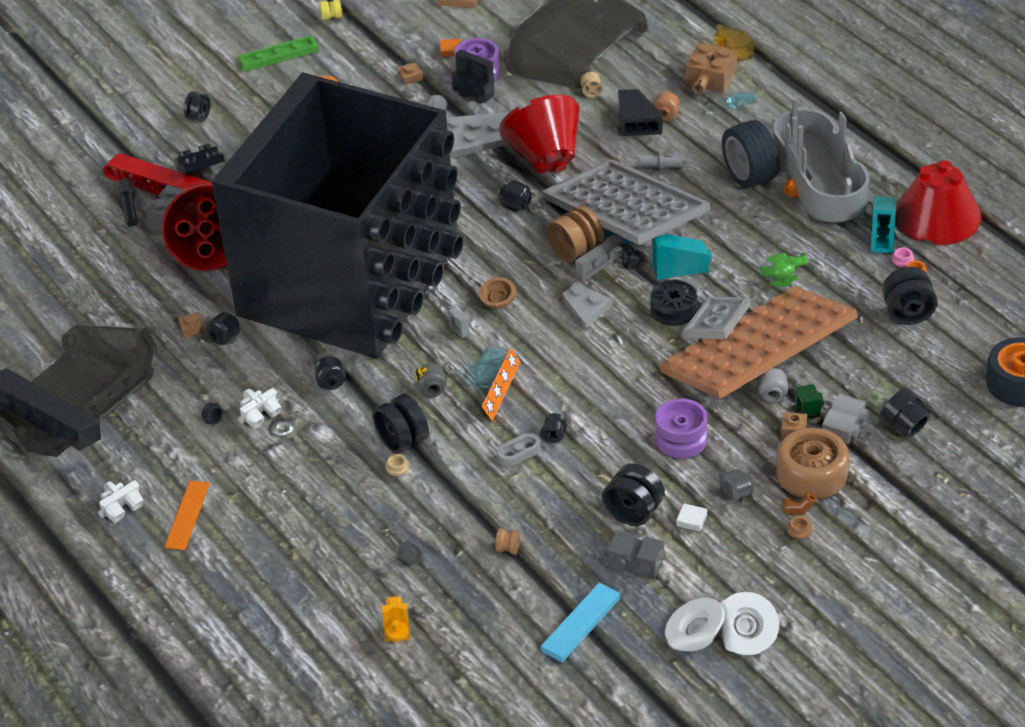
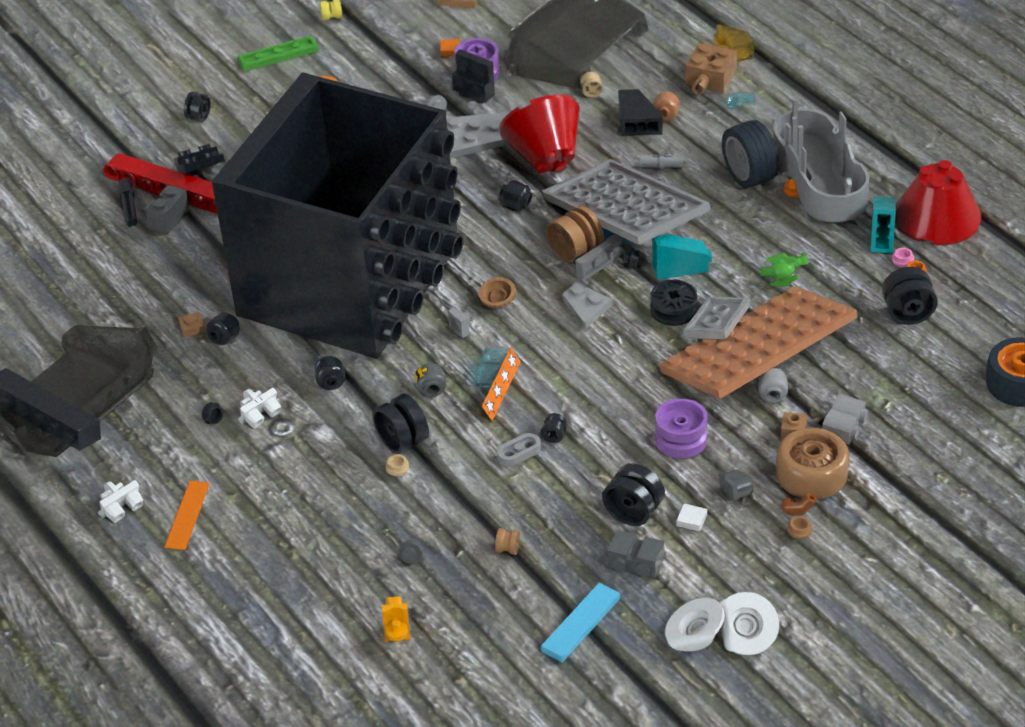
(193, 229): red cone -> none
(410, 73): medium nougat plate -> none
(808, 401): dark green plate -> none
(905, 413): black piece -> none

